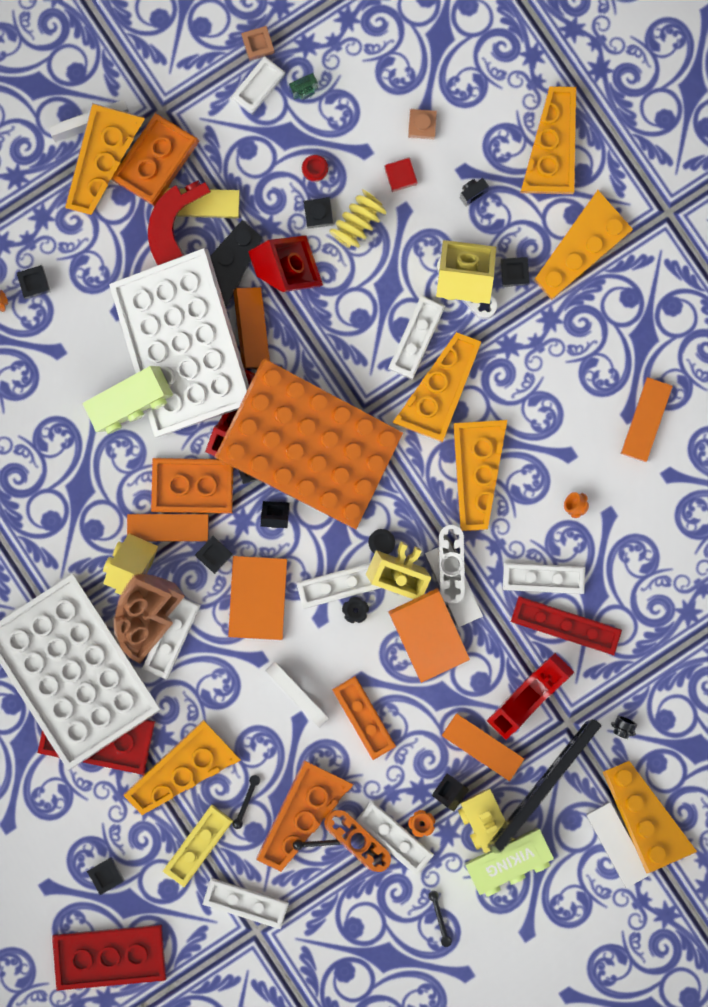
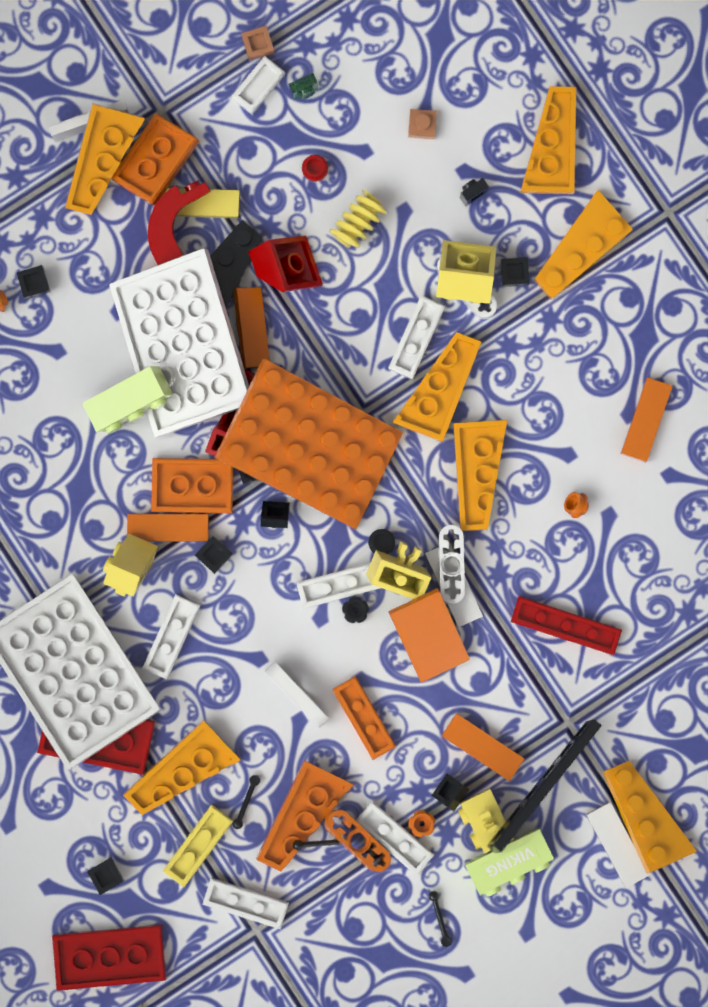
(144, 613): nougat brick -> none
(257, 598): orange tile -> none
(318, 212): black plate -> none
(400, 174): red tile -> none
(530, 696): red arch -> none
(543, 578): white tile -> none
(624, 727): black plate -> none

